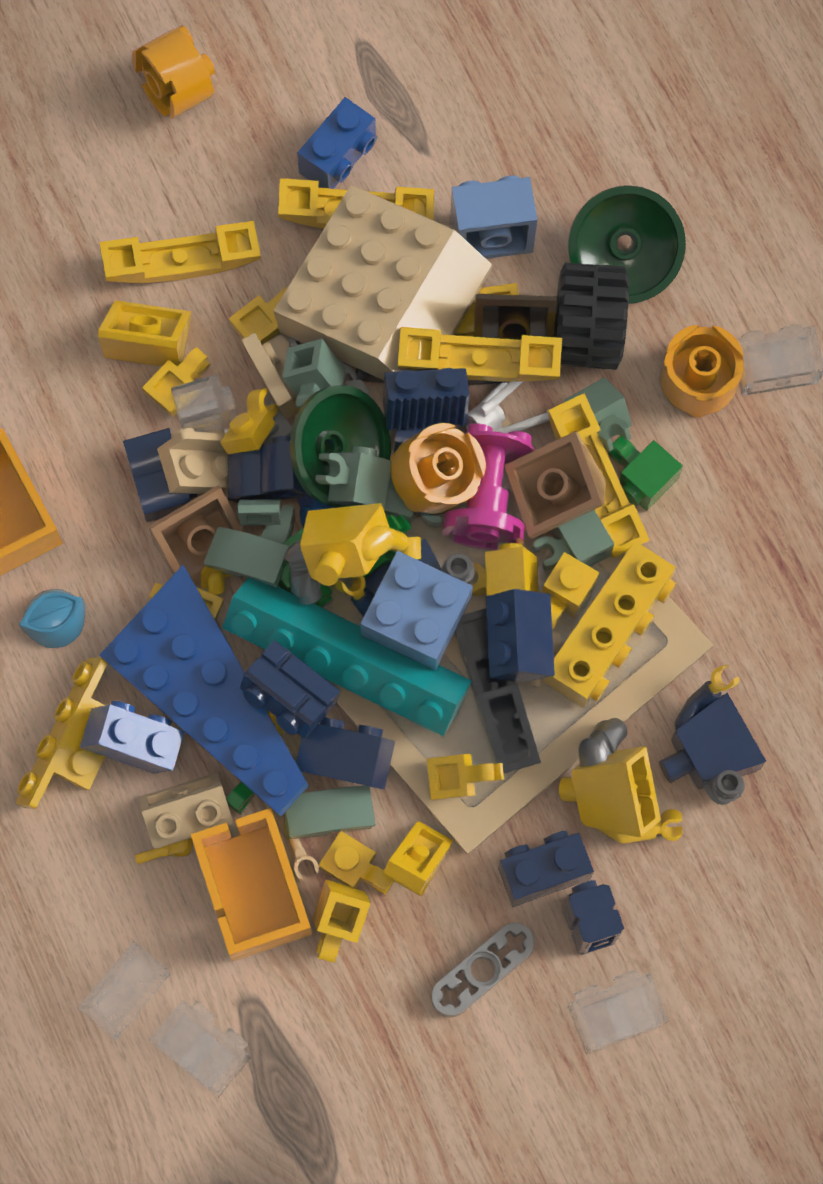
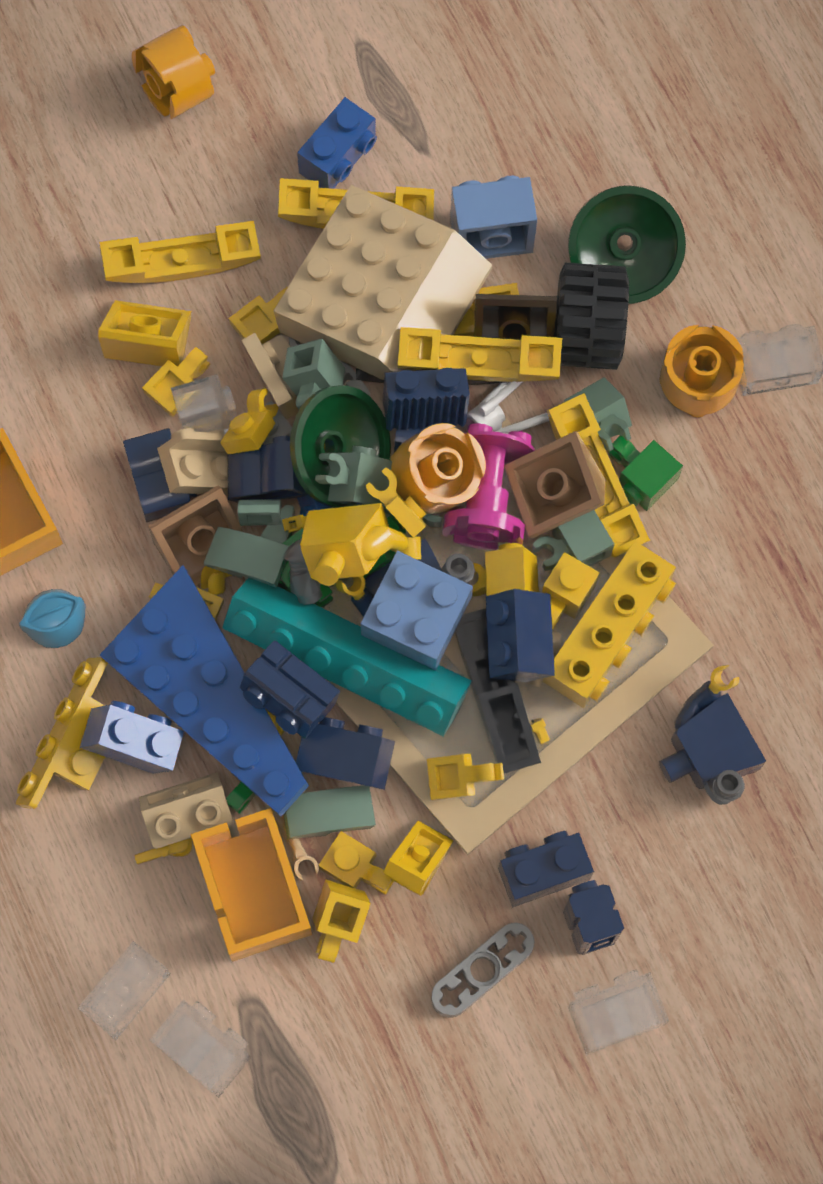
(294, 523): none -> yellow piece
(406, 511): none -> yellow plate
(538, 727): none -> yellow piece
(617, 788): yellow torso -> none

